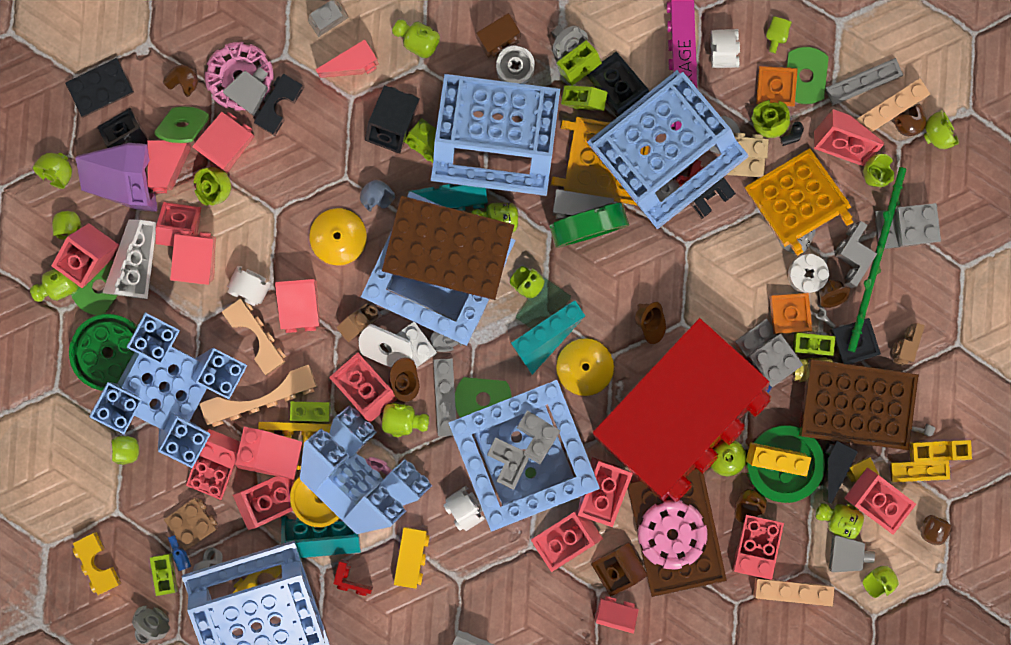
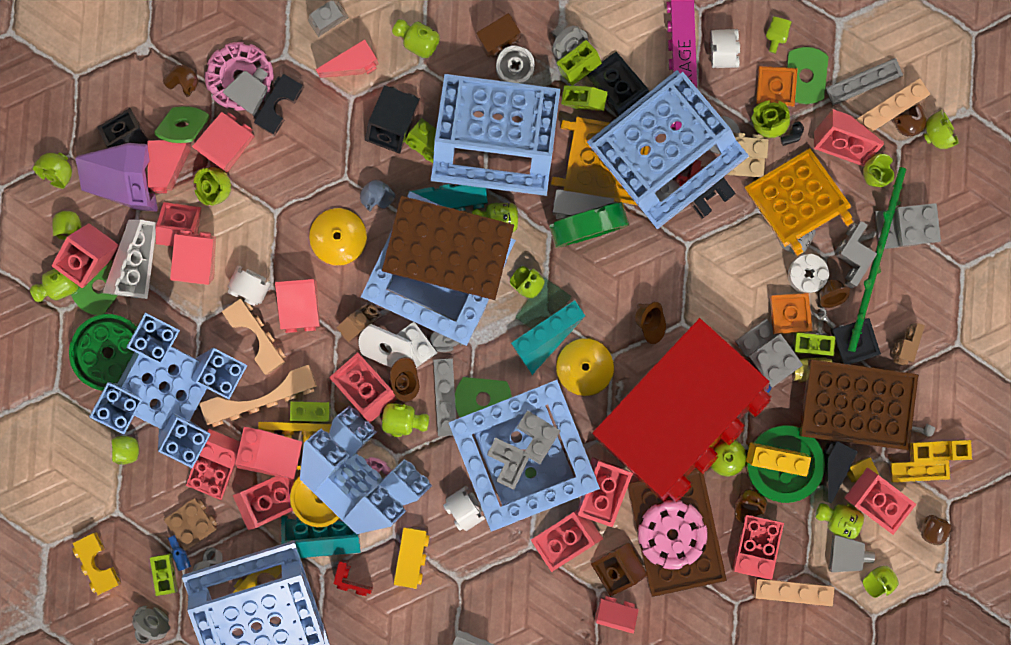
(99, 87): black plate -> none

